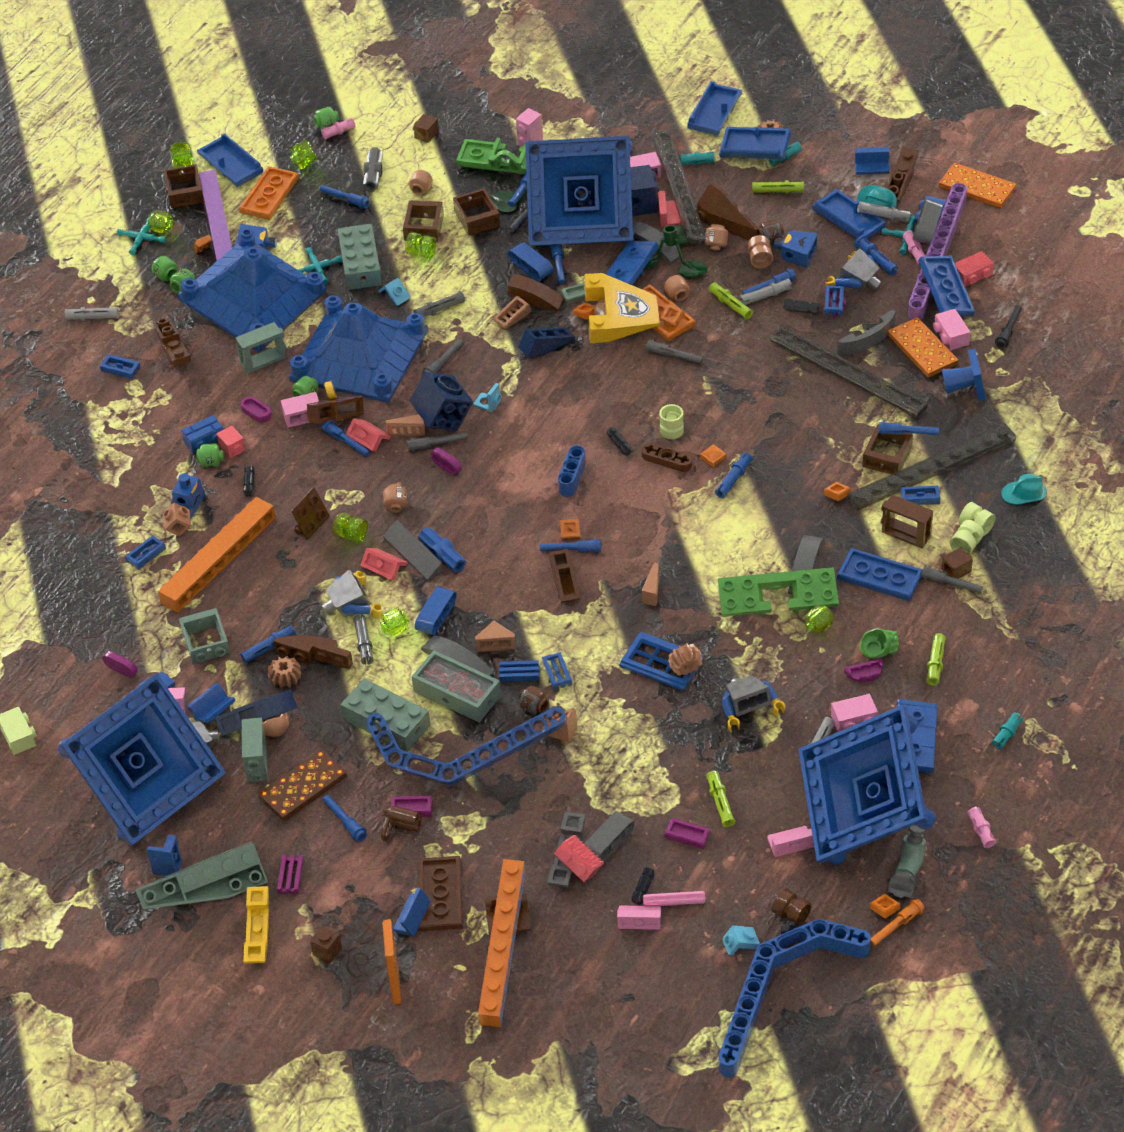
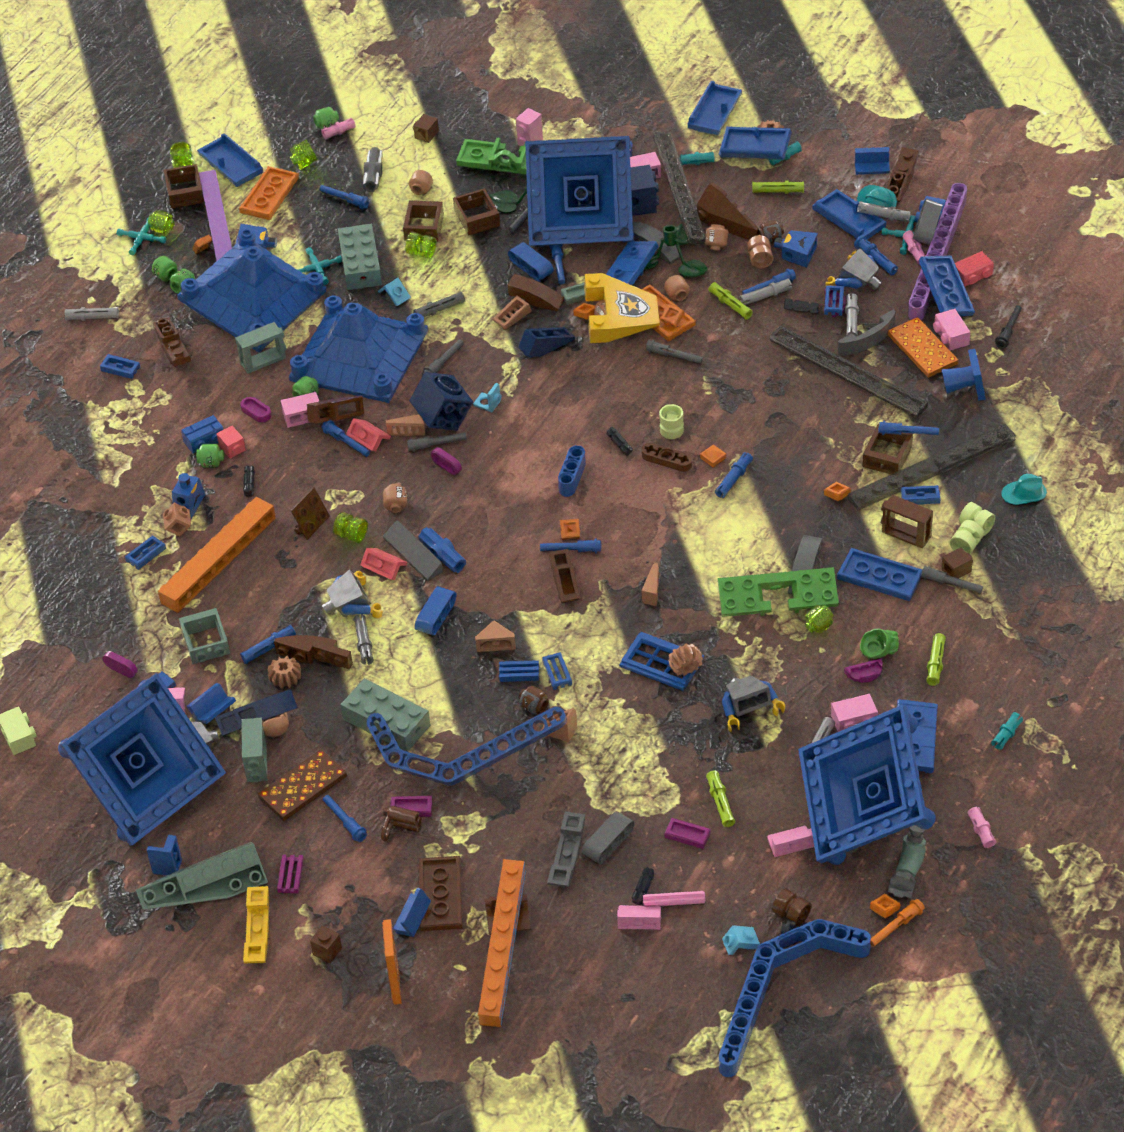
(330, 390): yellow tile -> none
(394, 621): clear neon green head -> none
(456, 652): dark grey slope -> none
(456, 686): brick -> none
(523, 183): blue pin -> none
(578, 858): coral brick -> none
(667, 211): coral panel -> none
(852, 311): none -> light grey pin
(979, 185): orange tile -> none

